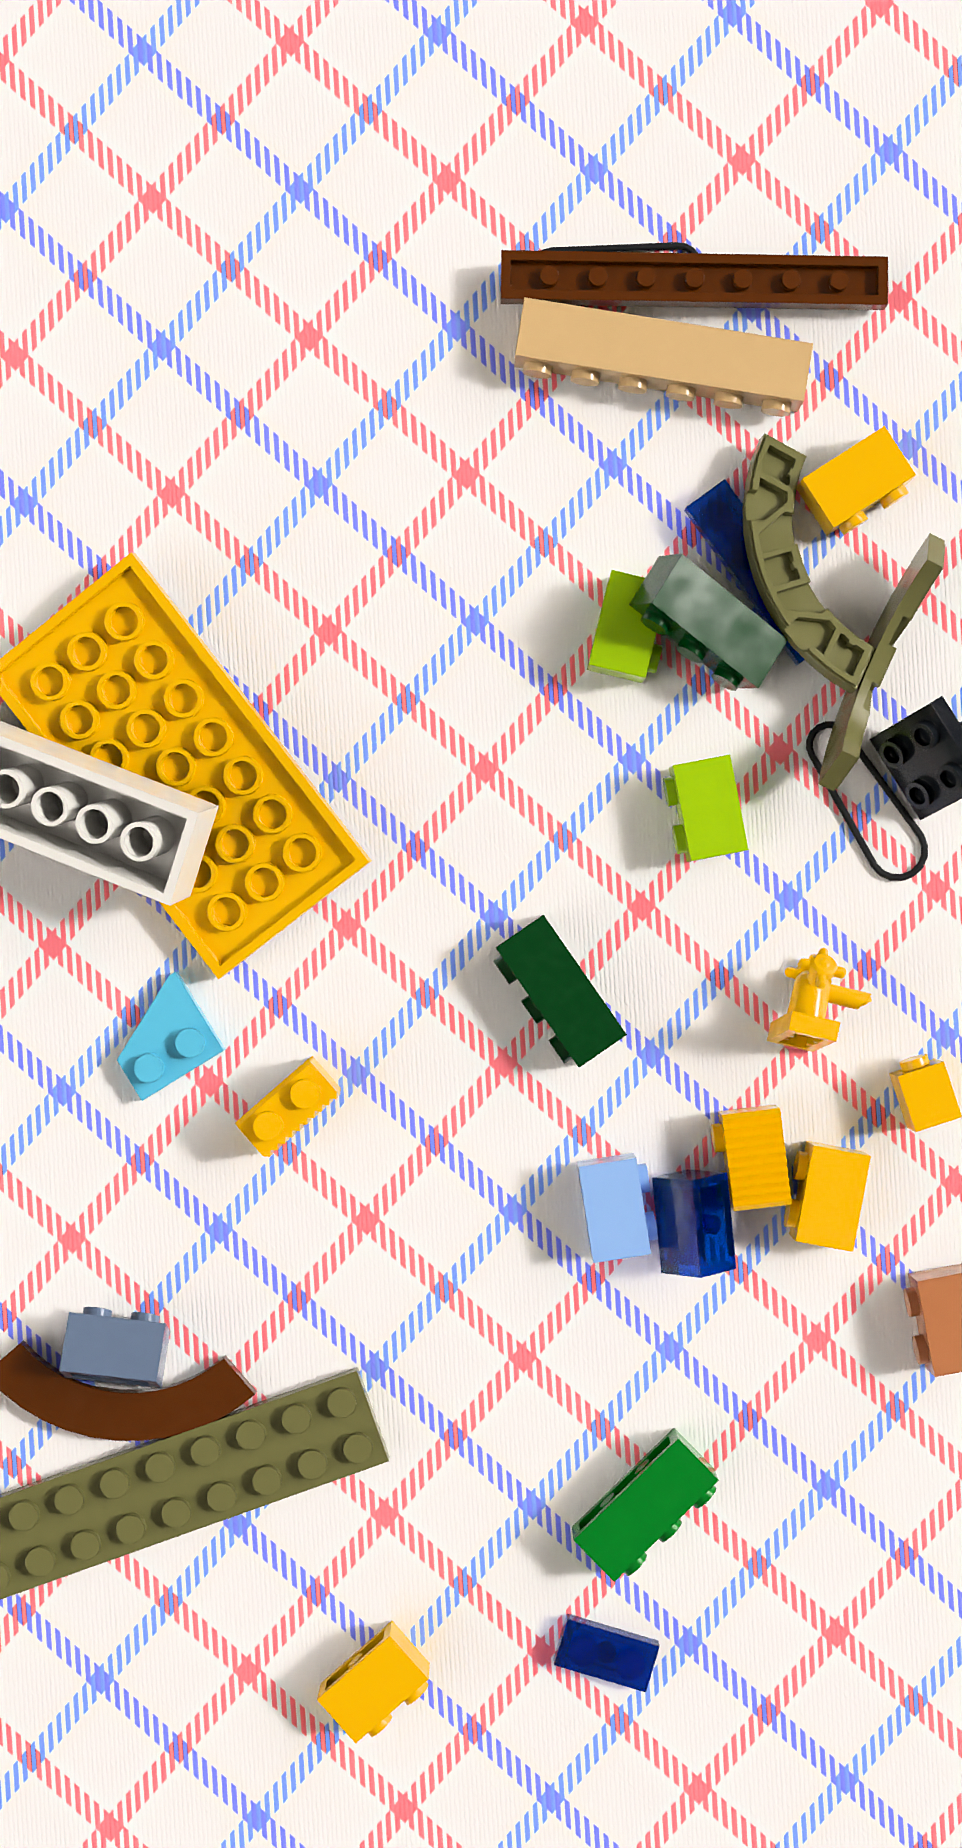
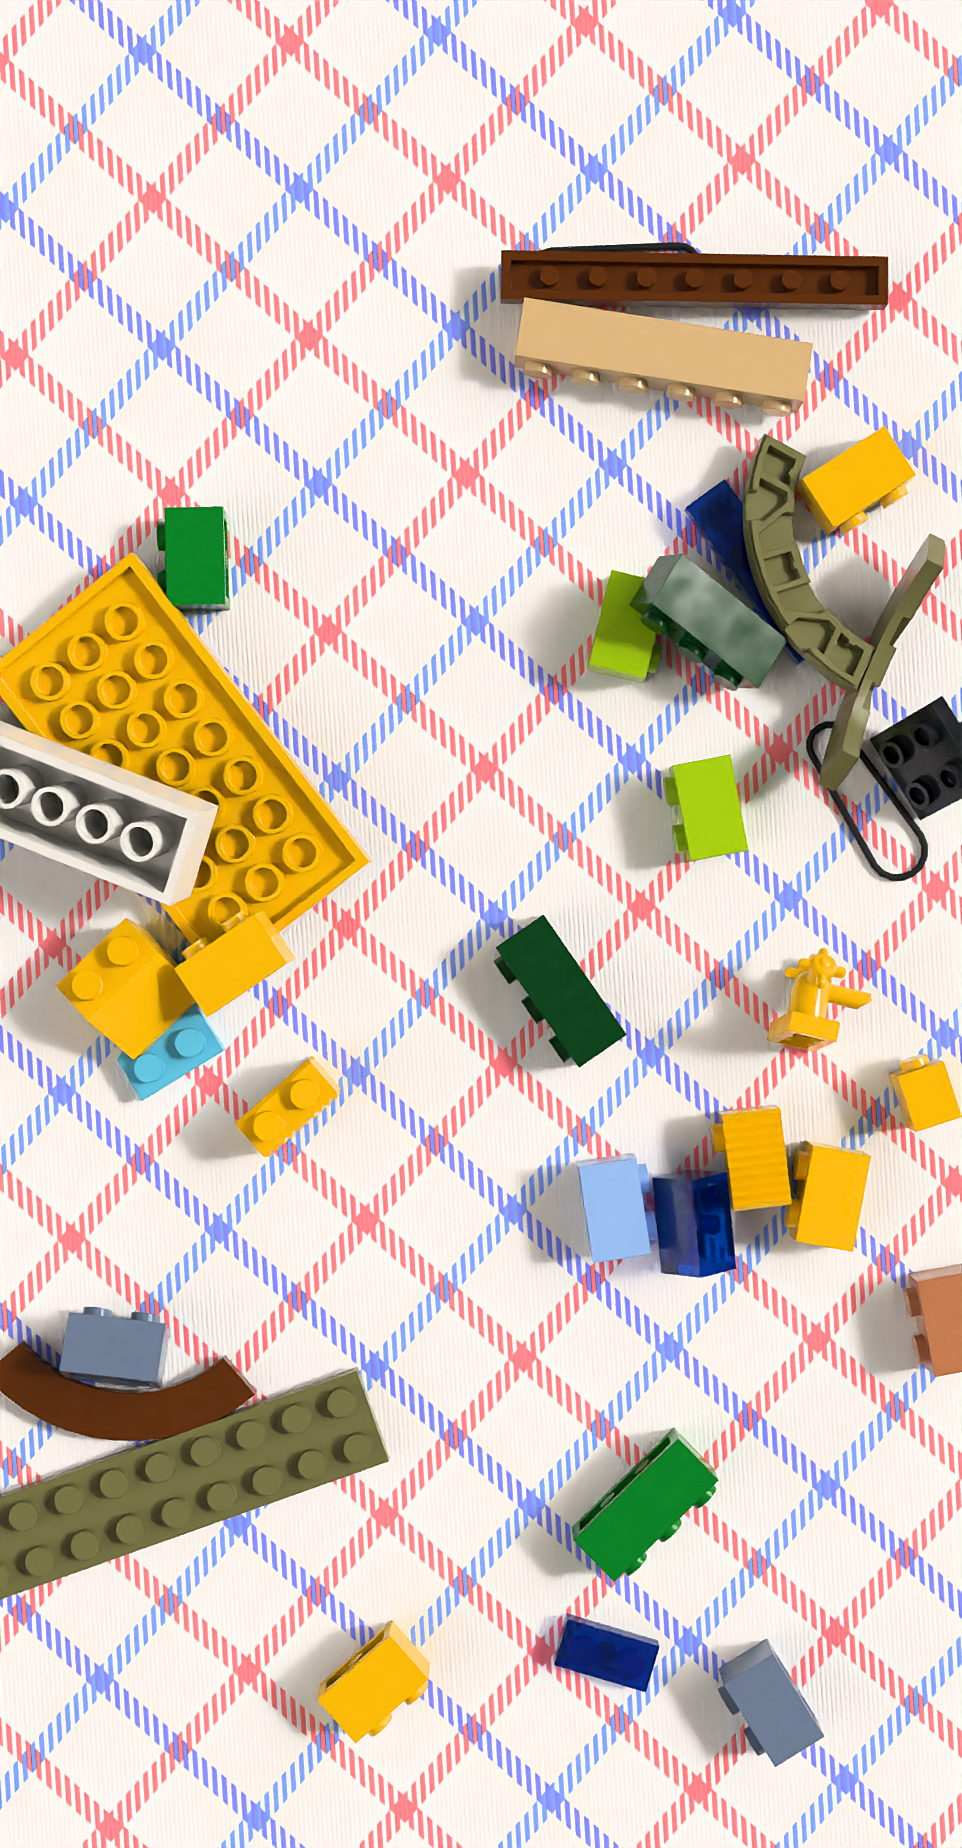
(128, 989): none -> yellow slope
(195, 558): none -> green brick
(233, 962): none -> yellow brick
(770, 1703): none -> sand blue brick

